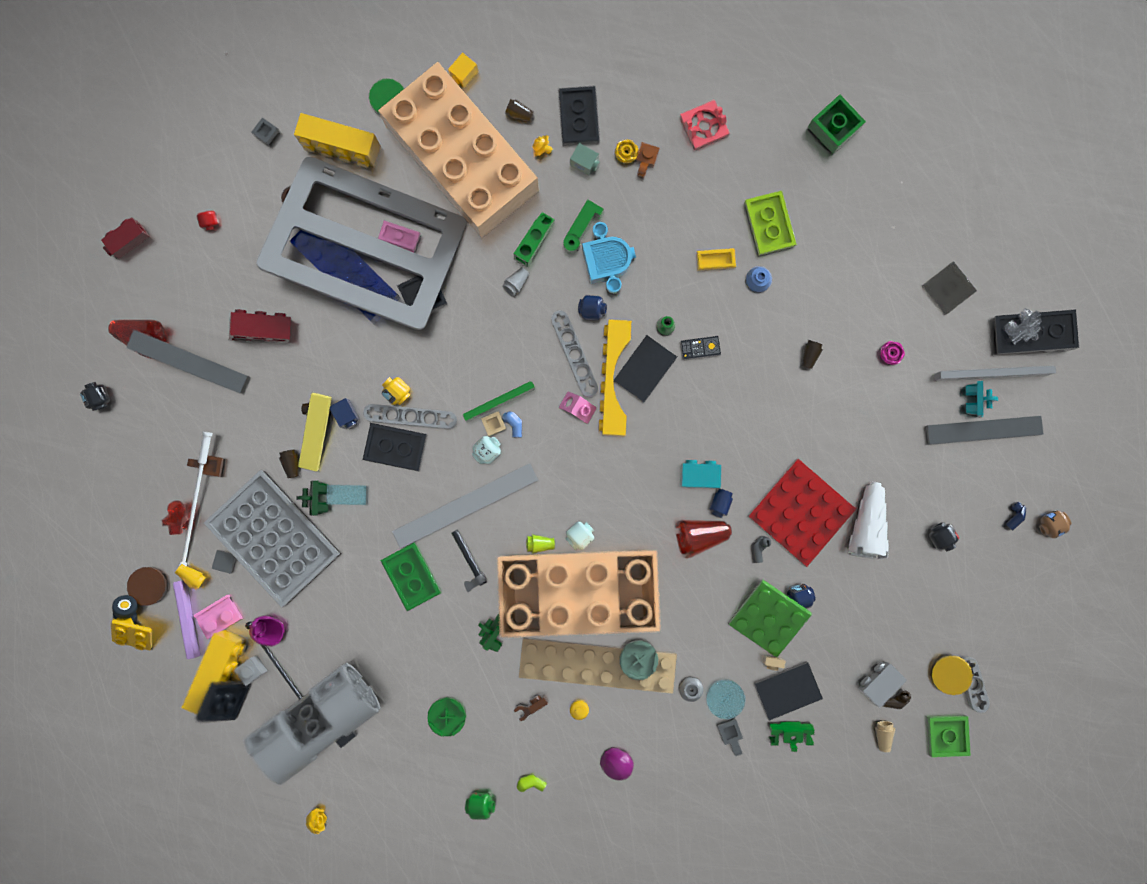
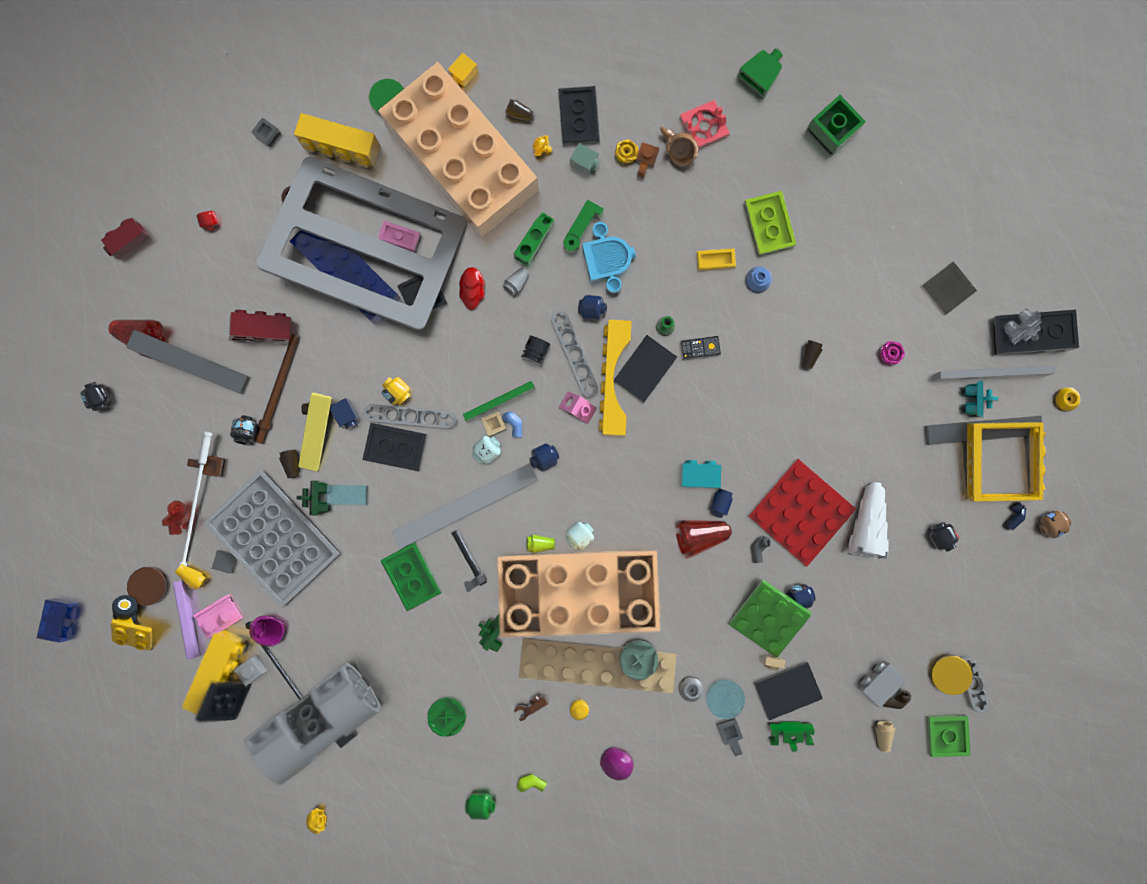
(56, 620): none -> clear blue brick
(243, 430): none -> head
(264, 424): none -> reddish brown bar
(471, 288): none -> red arm
(535, 350): none -> black piece
(544, 457): none -> dark blue head
(680, 147): none -> medium nougat hair
(761, 71): none -> green torso
(974, 462): none -> yellow window
(1062, 399): none -> yellow plate

